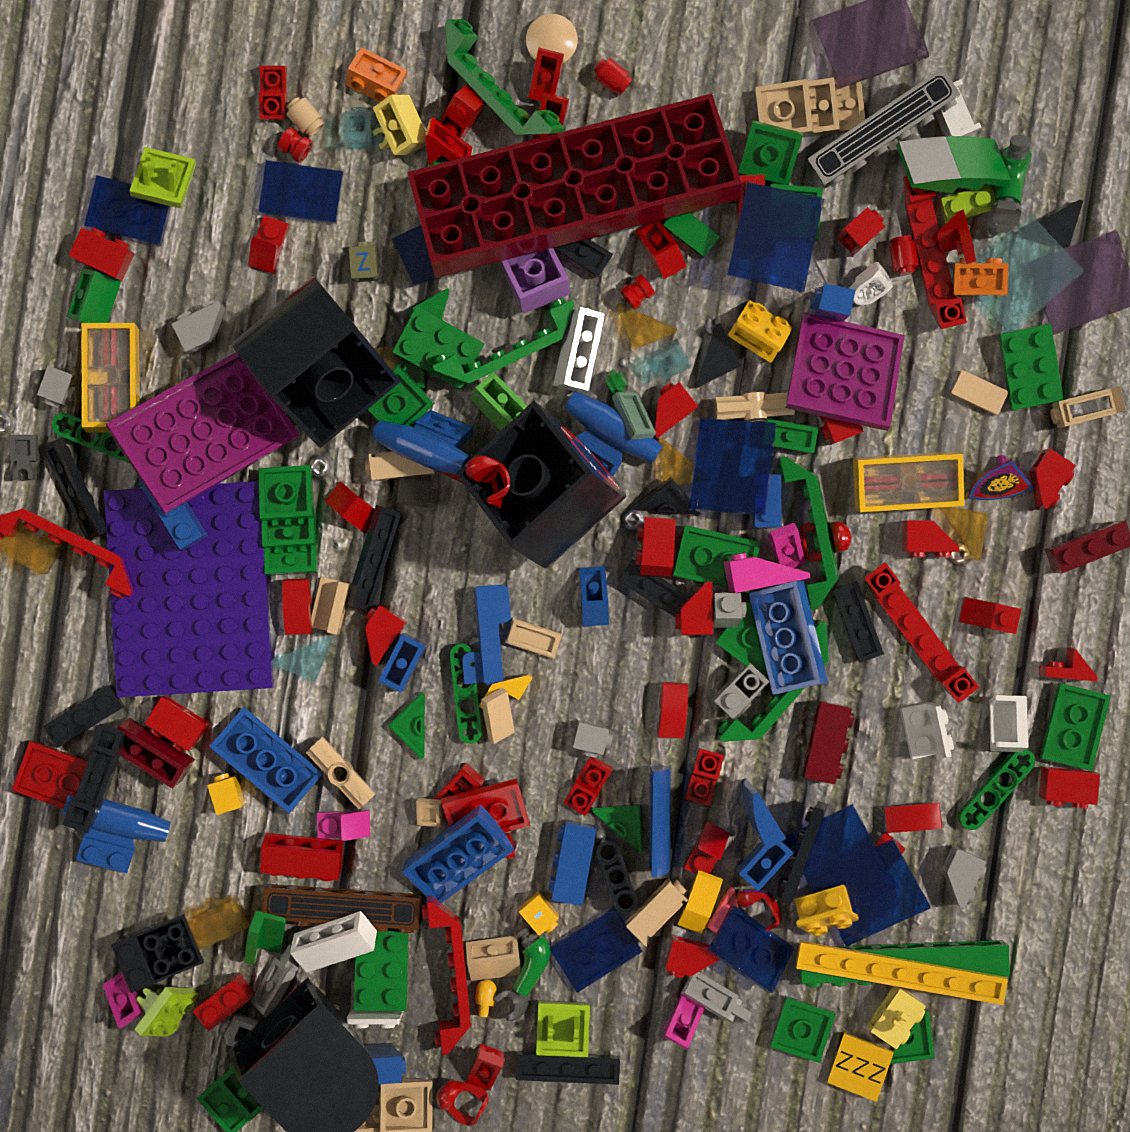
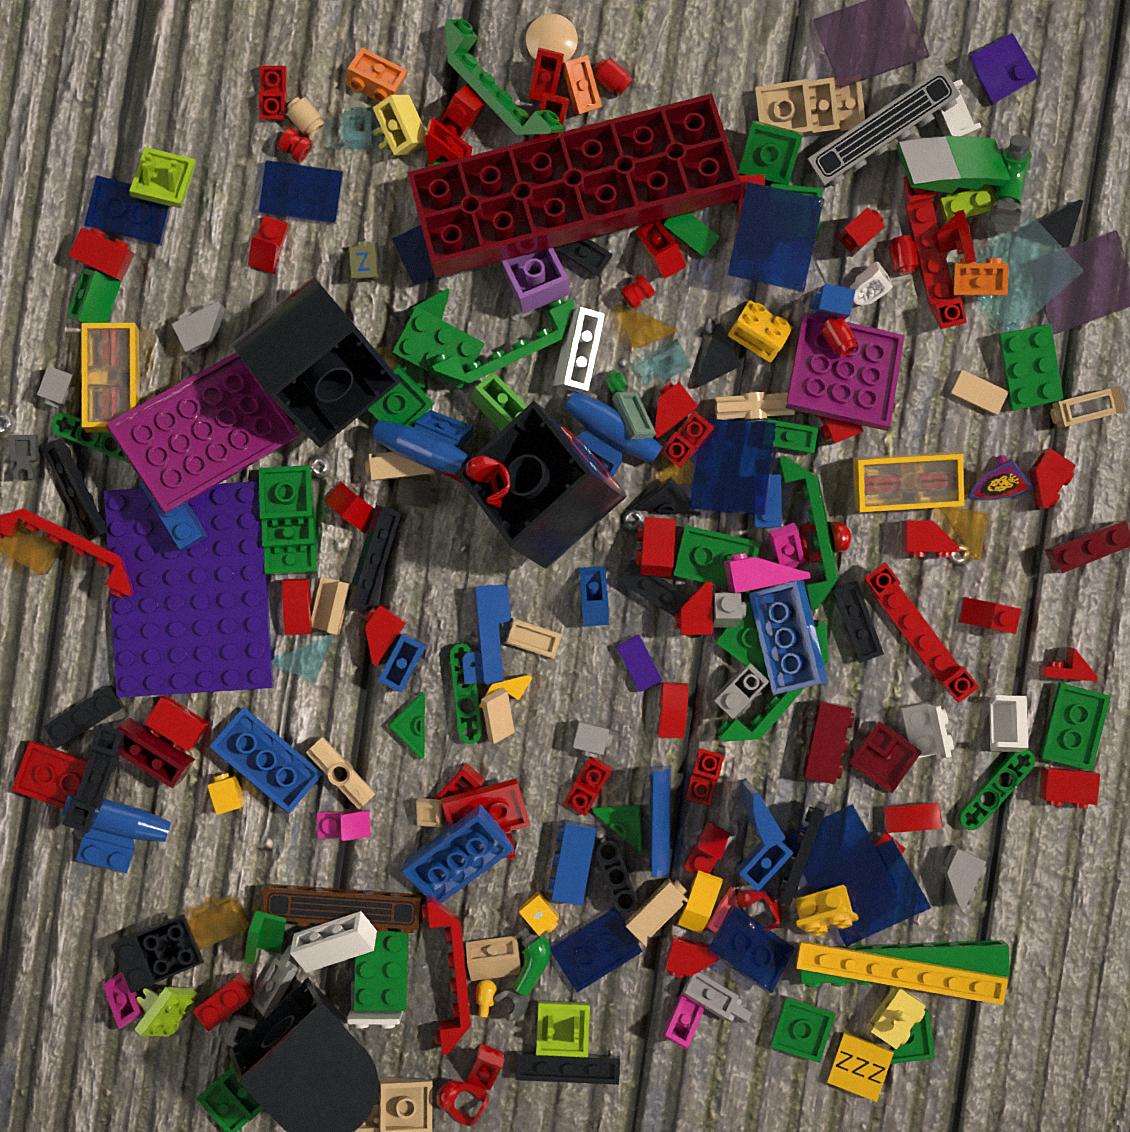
(301, 856): red brick -> none
(388, 1062): blue brick -> none
(581, 85): none -> orange plate
(639, 663): none -> dark purple tile
(687, 439): none -> red slope
(839, 336): none -> red brick
(885, 757): none -> dark red plate
(1002, 68): none -> dark purple plate

